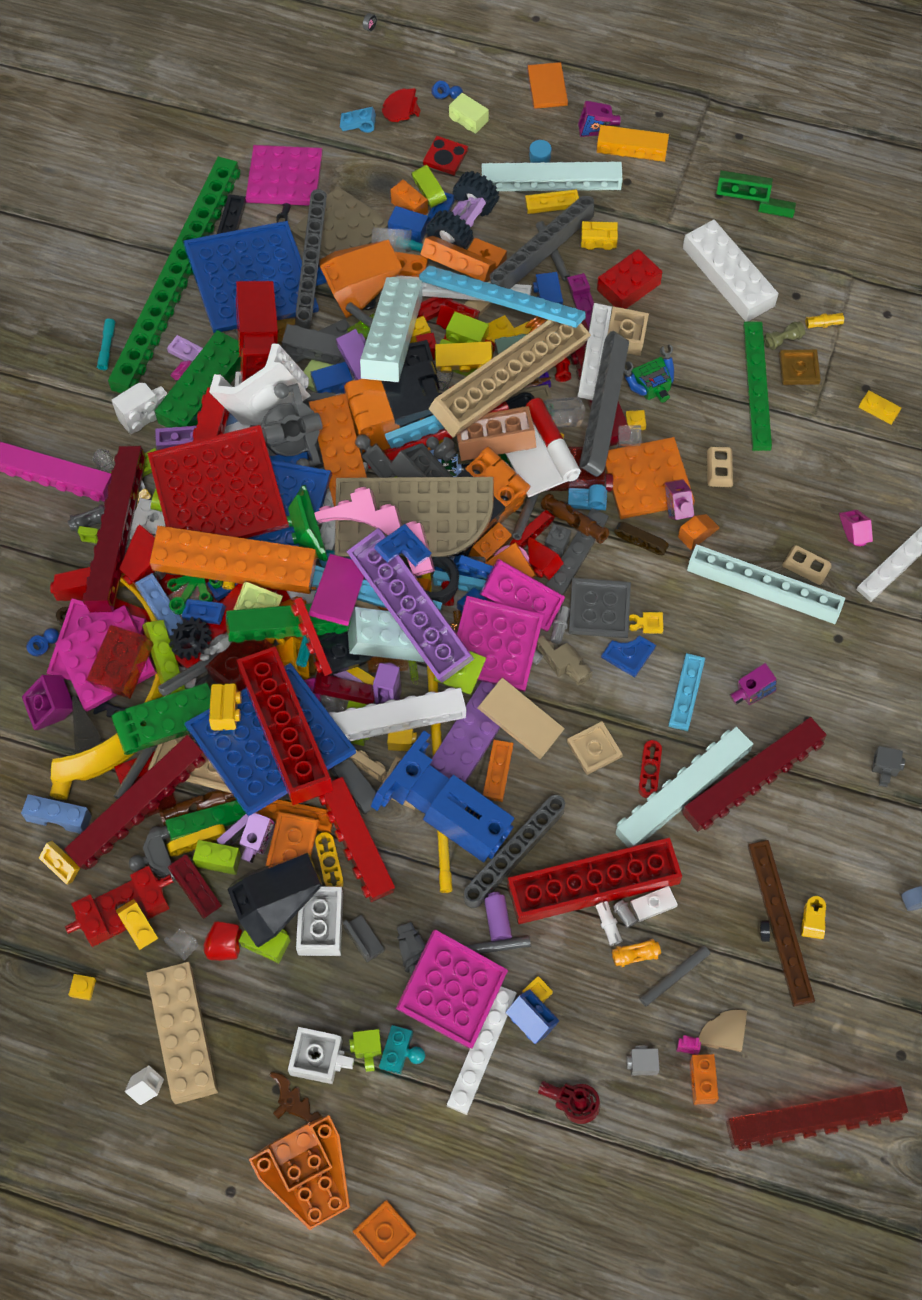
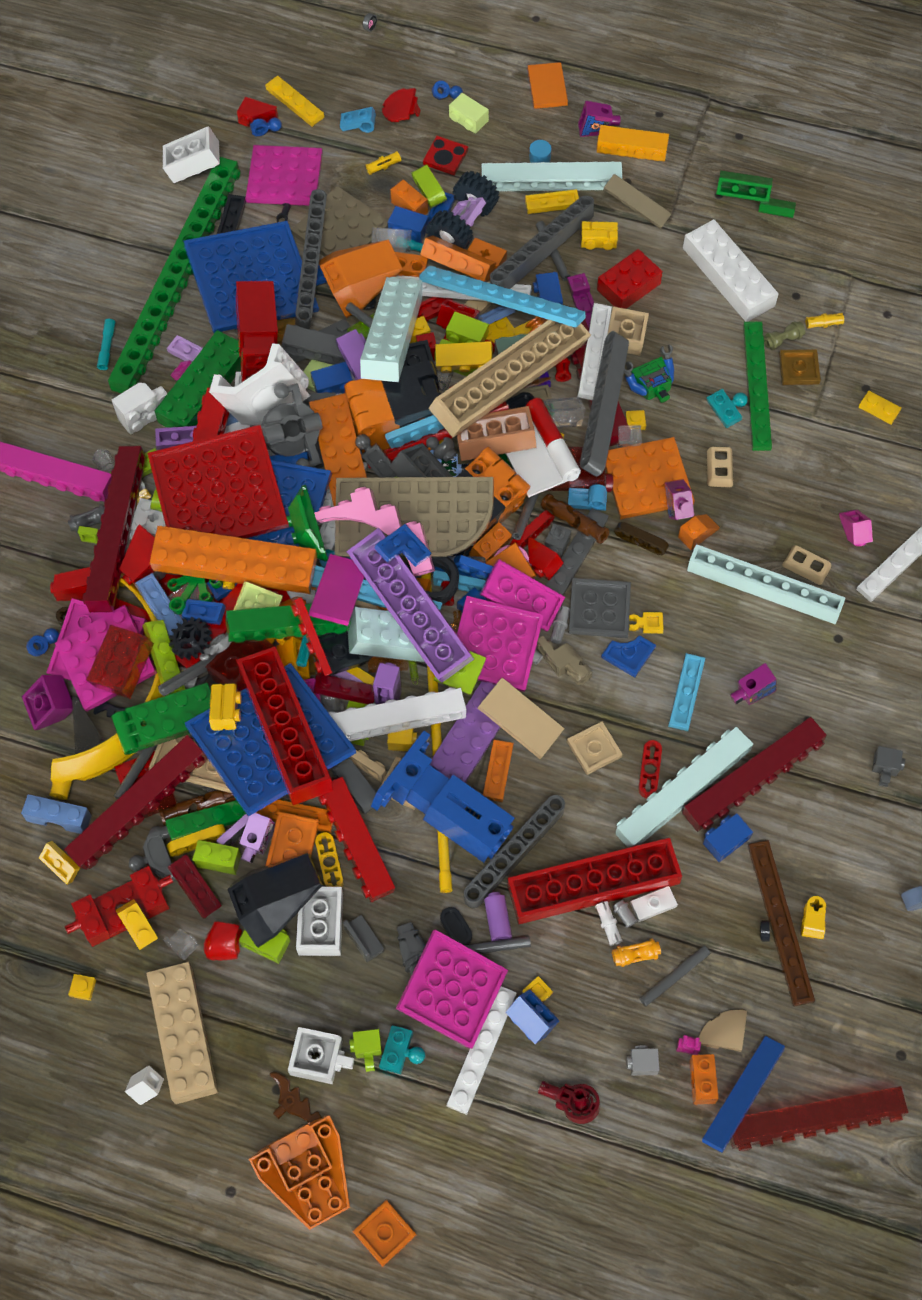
(191, 154): none -> white brick
(253, 109): none -> red slope
(260, 127): none -> blue plate
(294, 101): none -> yellow plate
(394, 158): none -> yellow pin
(456, 926): none -> black tile
(495, 314): none -> medium blue tile
(637, 201): none -> dark tan tile
(726, 408): none -> teal plate
(727, 837): none -> blue brick
(743, 1094): none -> blue tile

